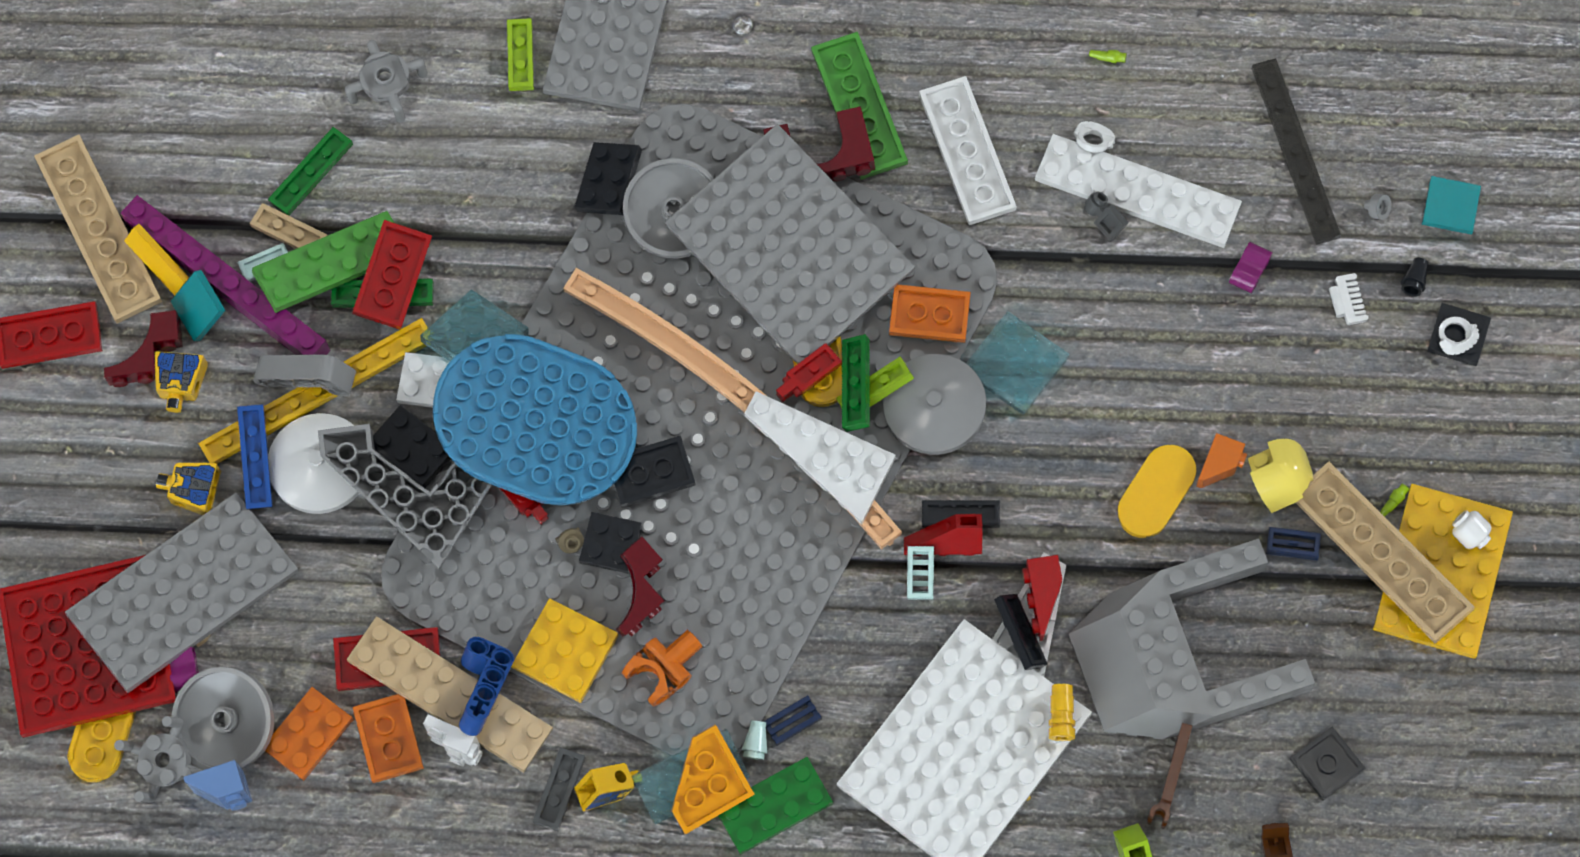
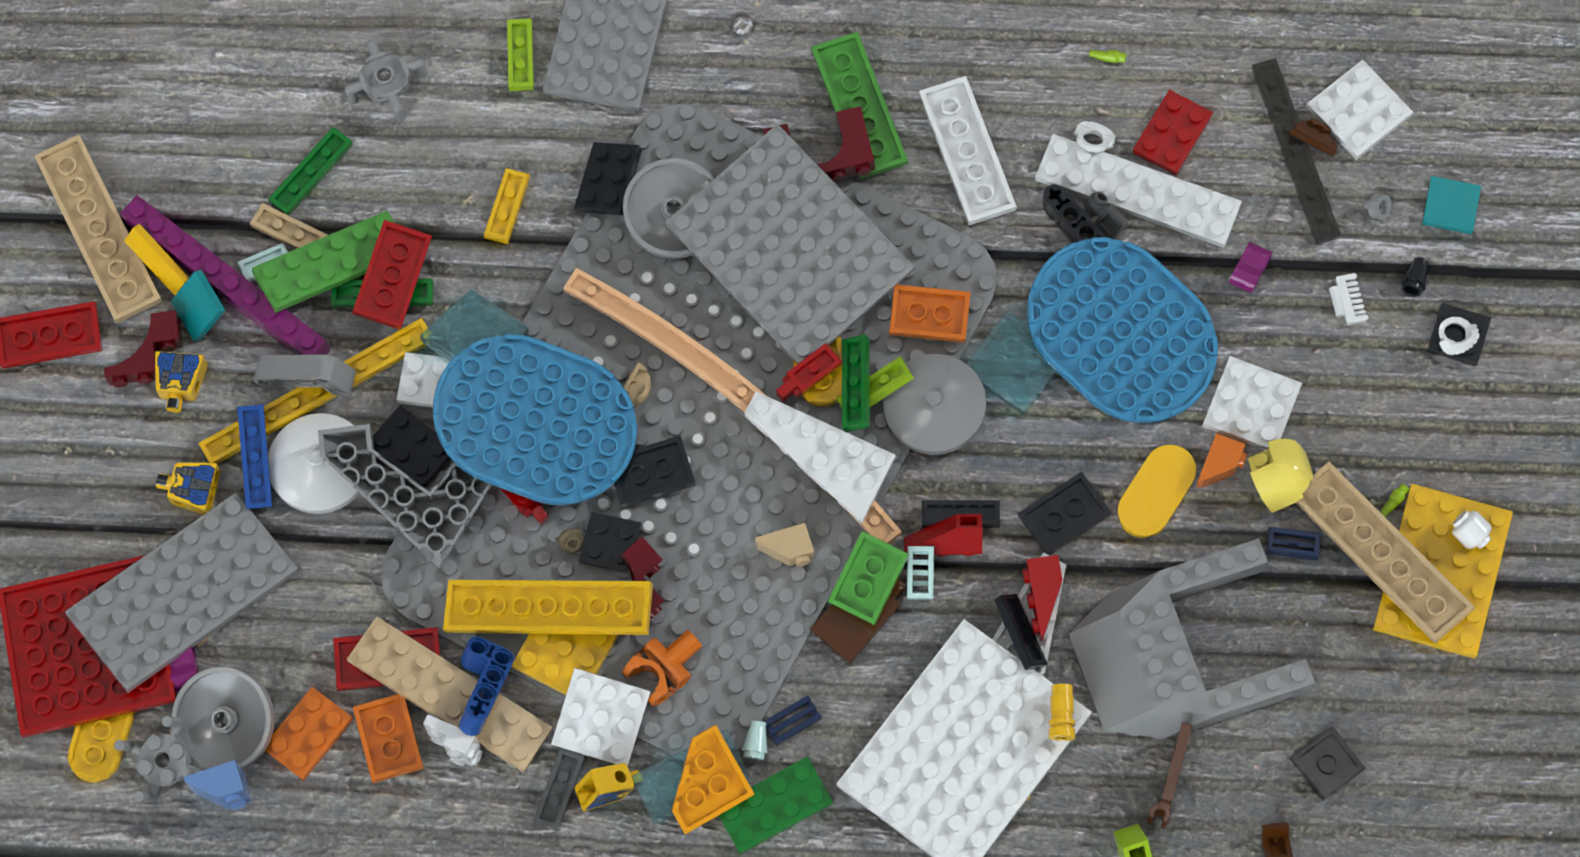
(506, 206): none -> yellow tile
(548, 607): none -> yellow plate
(600, 717): none -> white plate
(638, 385): none -> tan tile
(788, 545): none -> tan slope
(849, 633): none -> reddish brown tile
(868, 578): none -> bright green plate
(1064, 514): none -> black plate
(1068, 206): none -> black beam
(1122, 330): none -> dark azure tile
(1172, 132): none -> red plate
(1251, 403): none -> white plate
(1316, 135): none -> reddish brown tile
(1359, 109): none -> white plate

